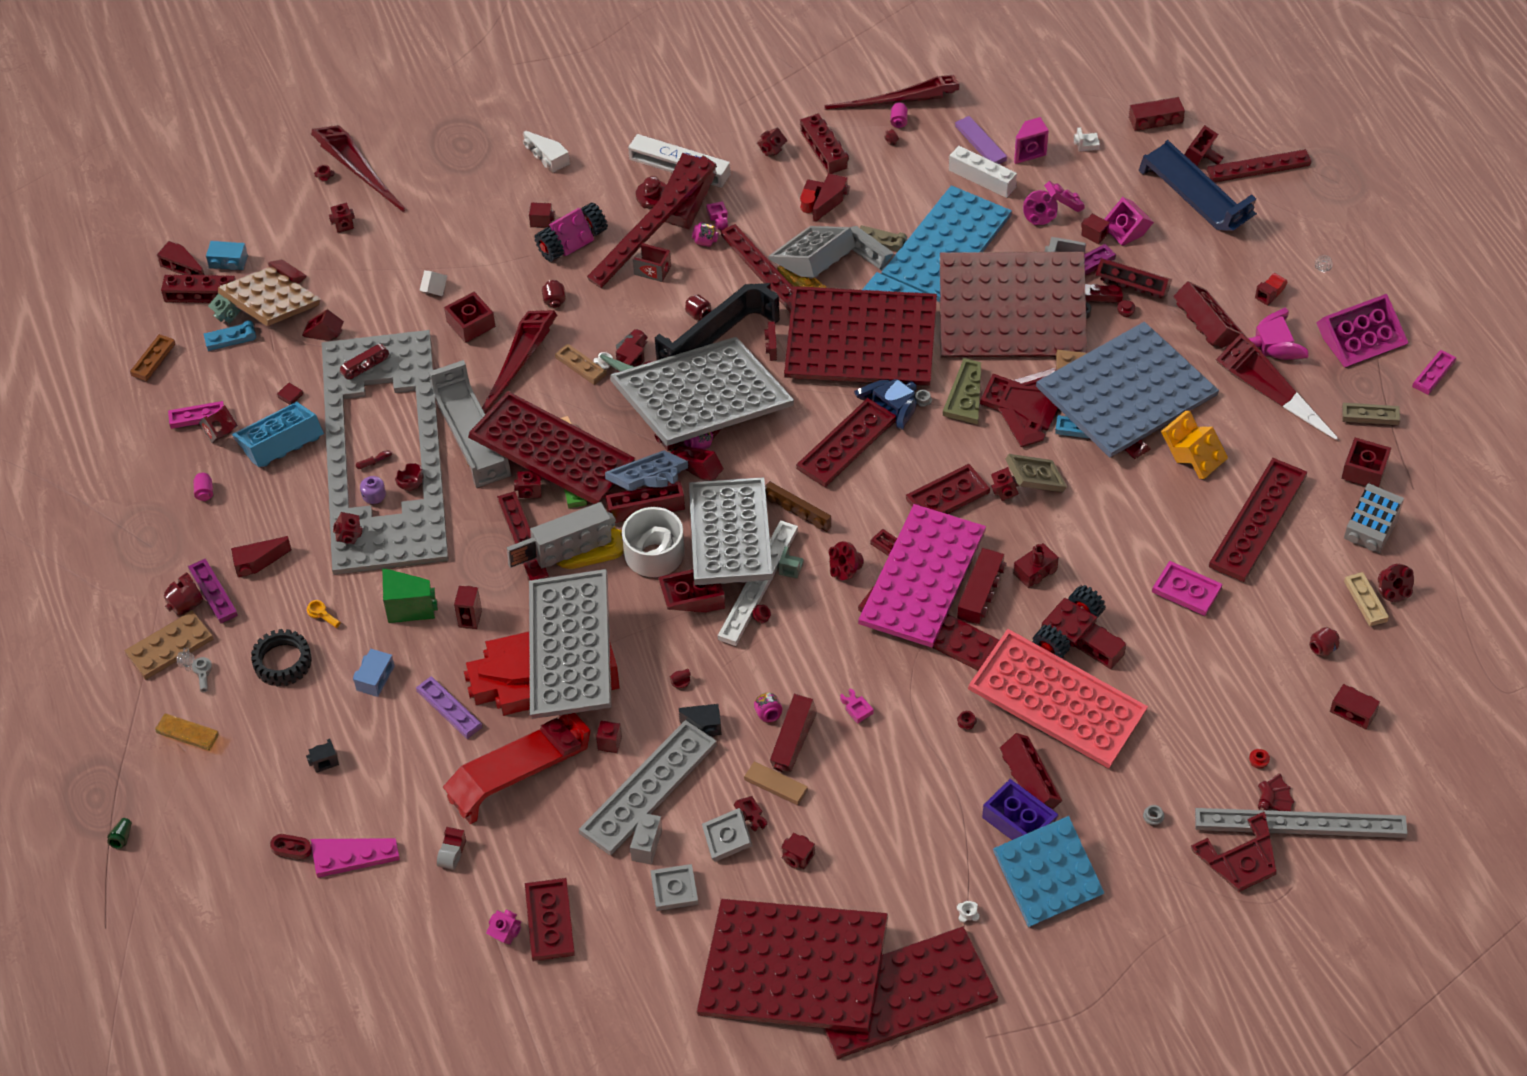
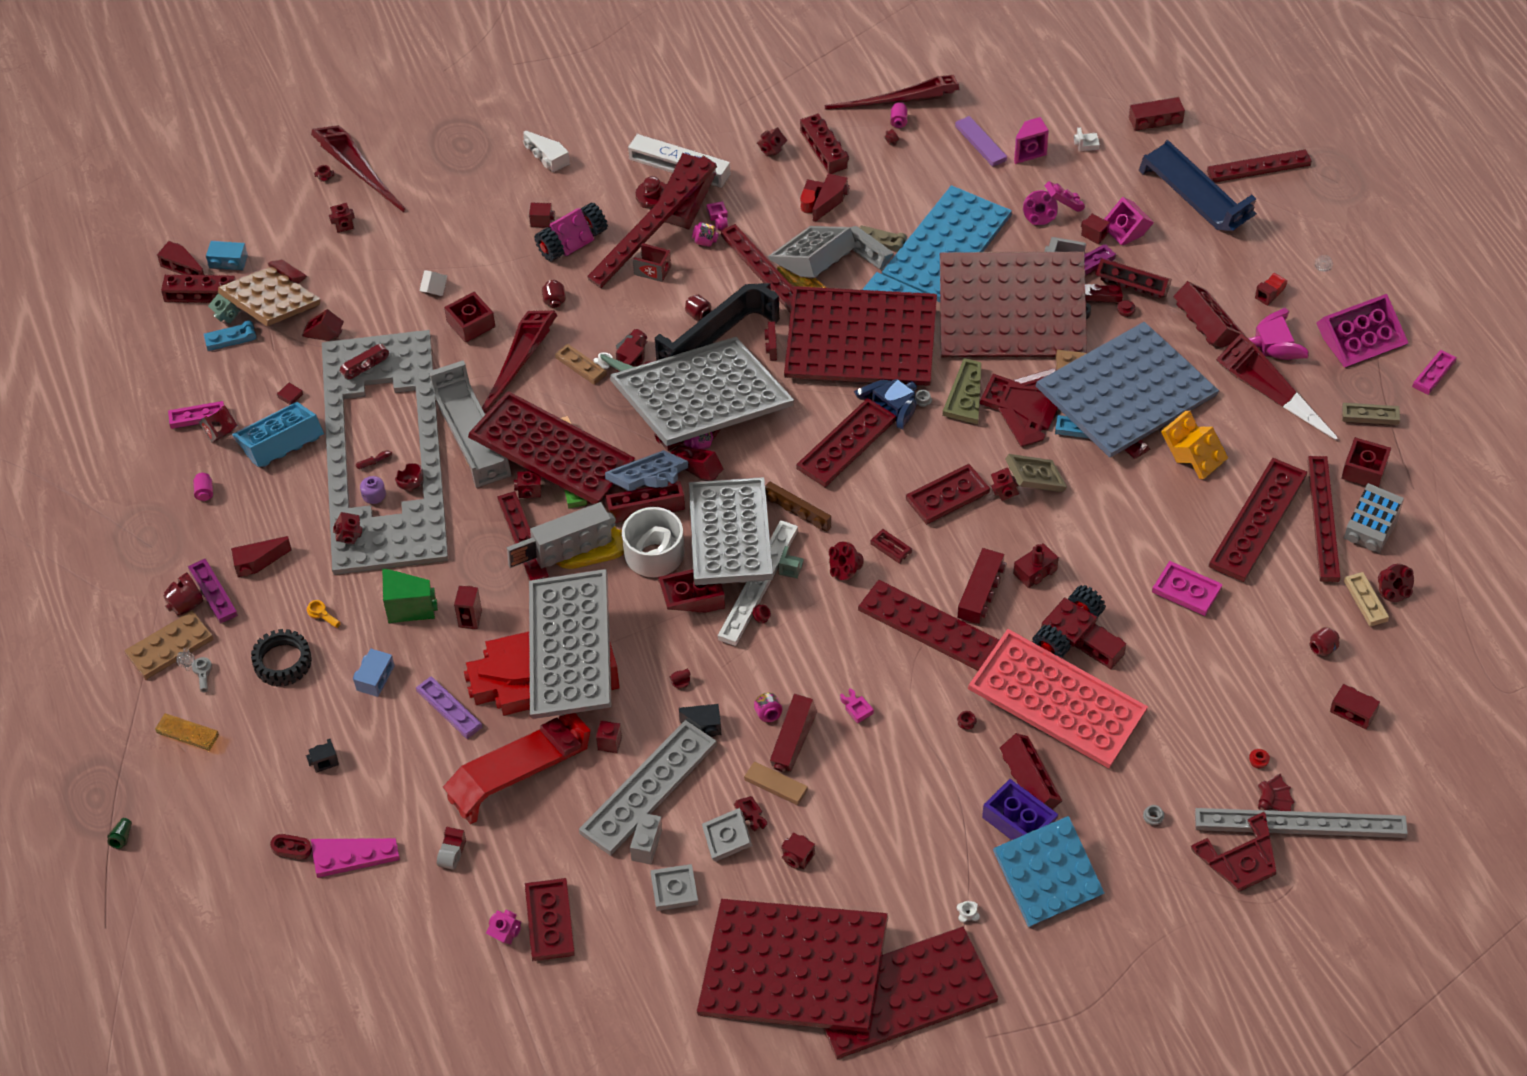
(152, 357): dark orange plate -> none
(922, 575): dark pink plate -> none
(982, 171): white brick -> none
(1202, 147): dark red brick -> none
(1323, 519): none -> dark red plate

